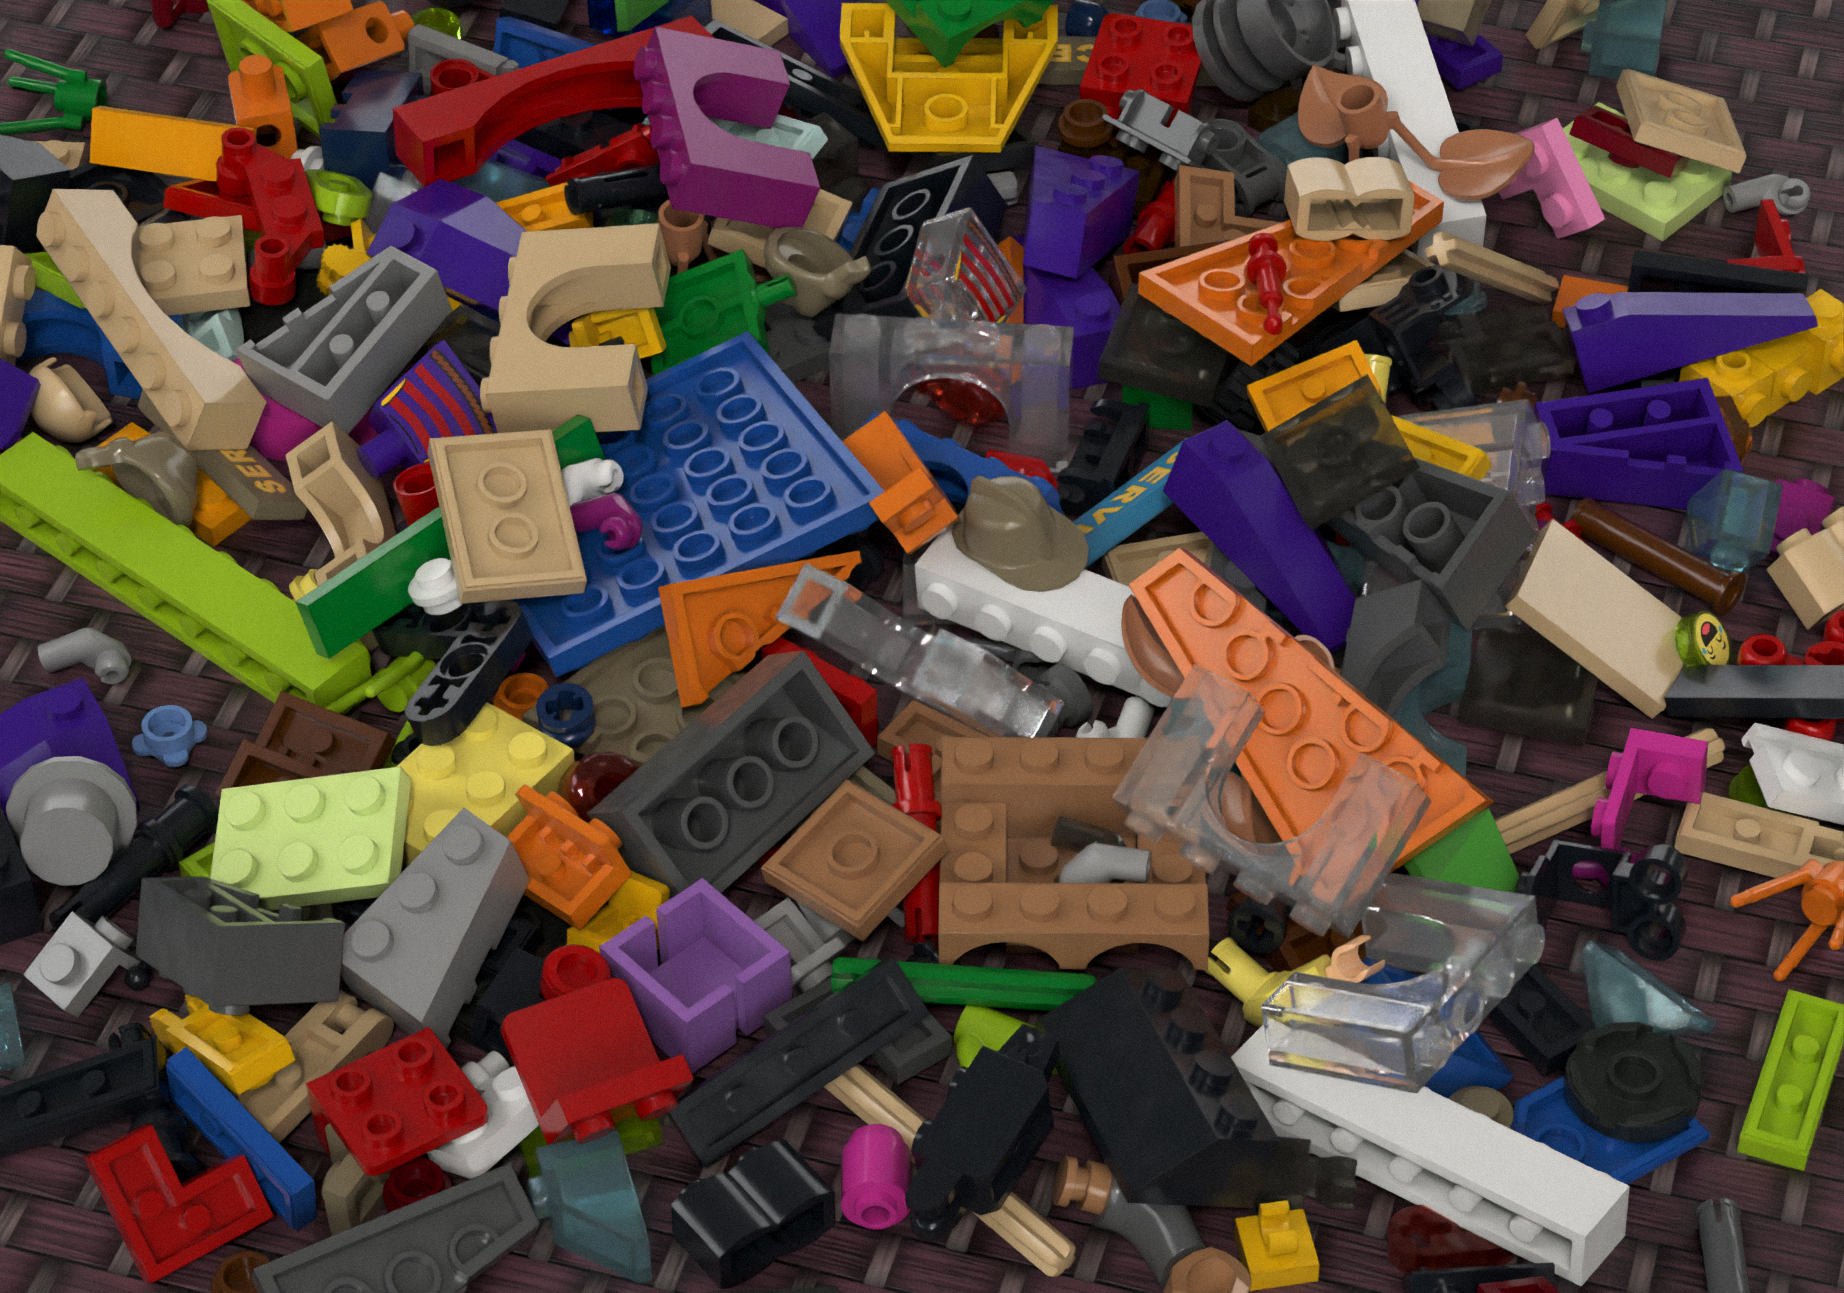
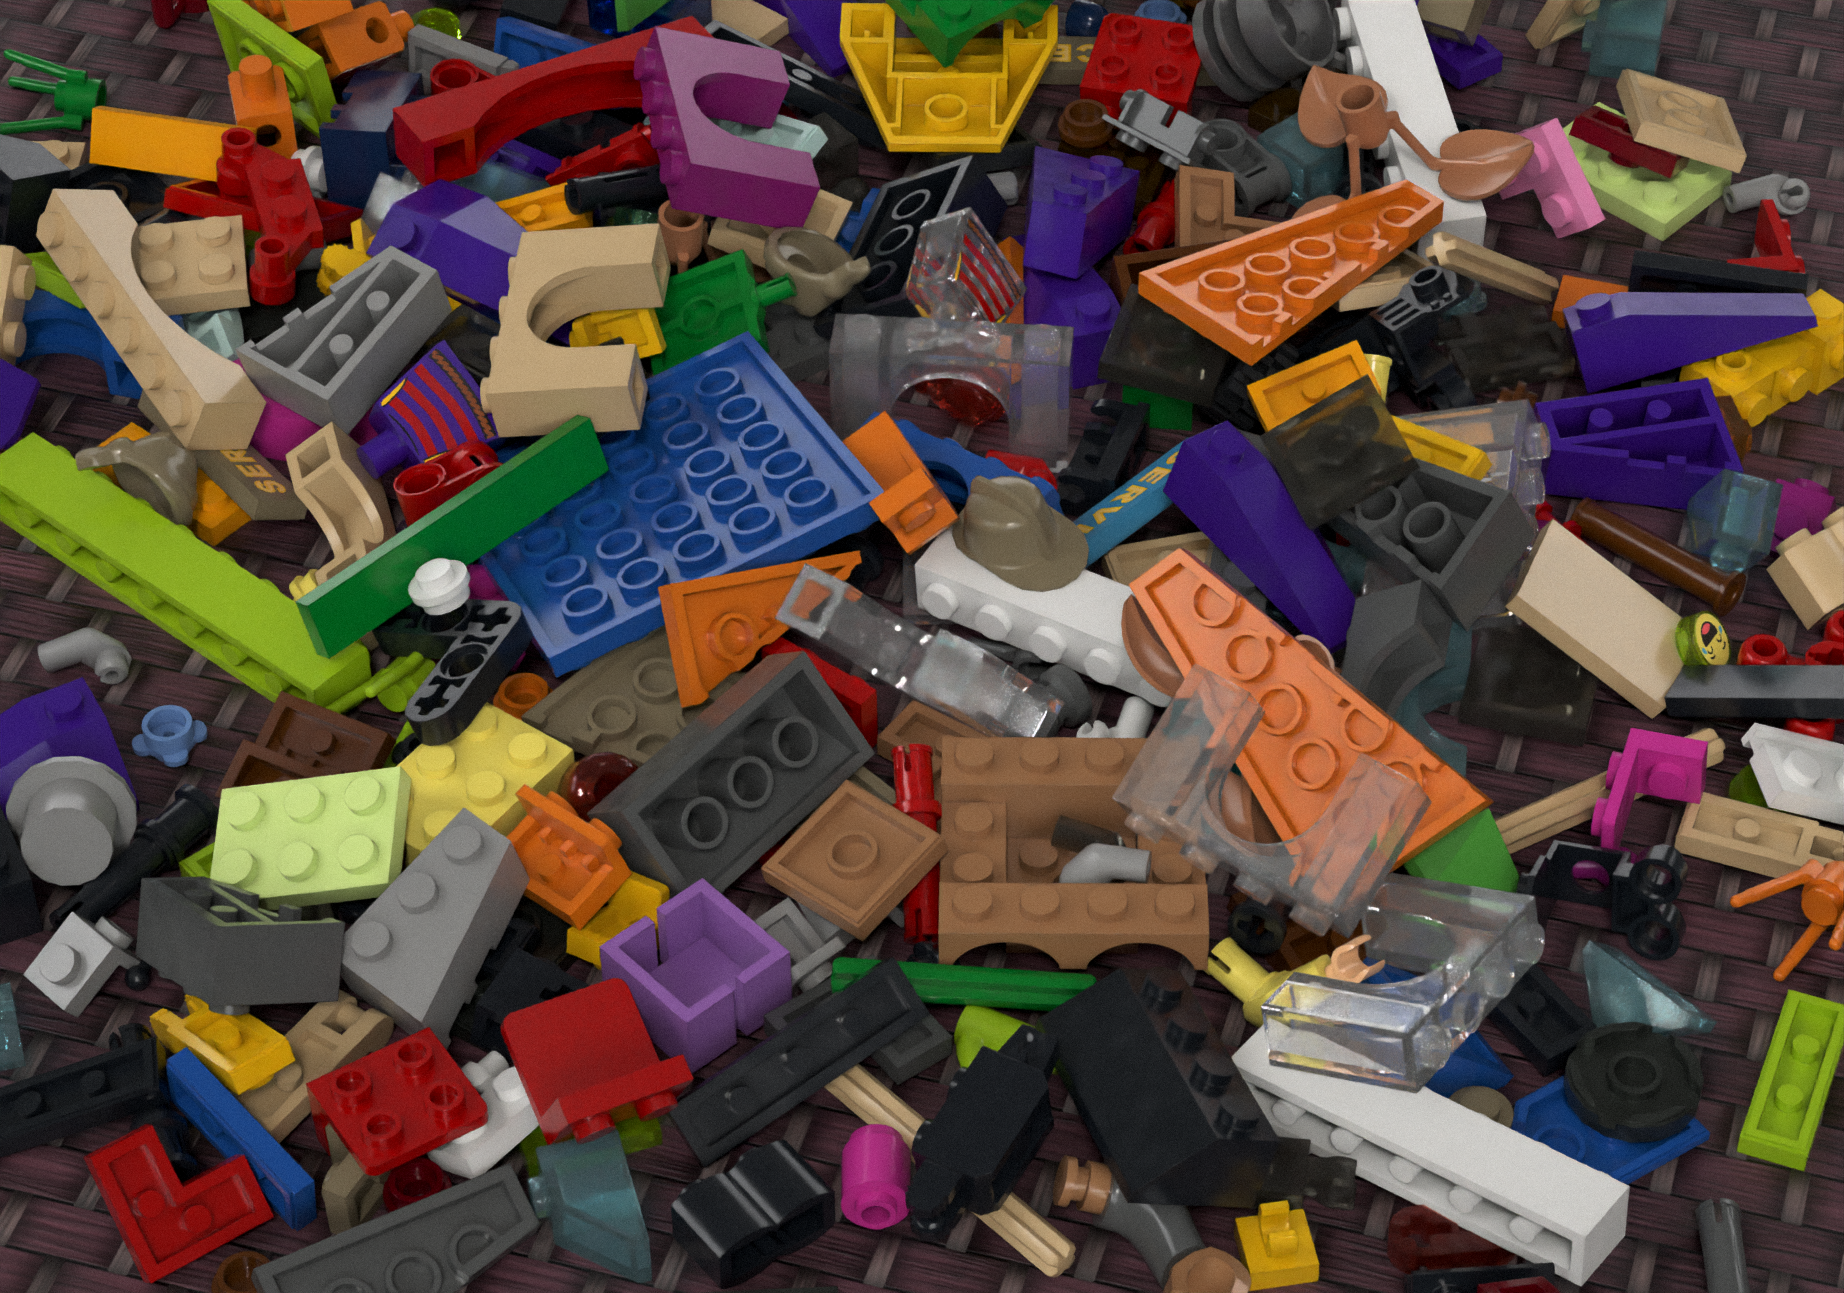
(67, 404): tan hair -> none
(339, 196): lime plate -> none
(506, 516): tan tile -> none
(566, 697): dark blue bush -> none
(572, 969): red tile -> none
(591, 479): white arm -> none
(611, 515): magenta arm -> none
(1267, 270): red piece -> none
(1341, 199): tan brick -> none

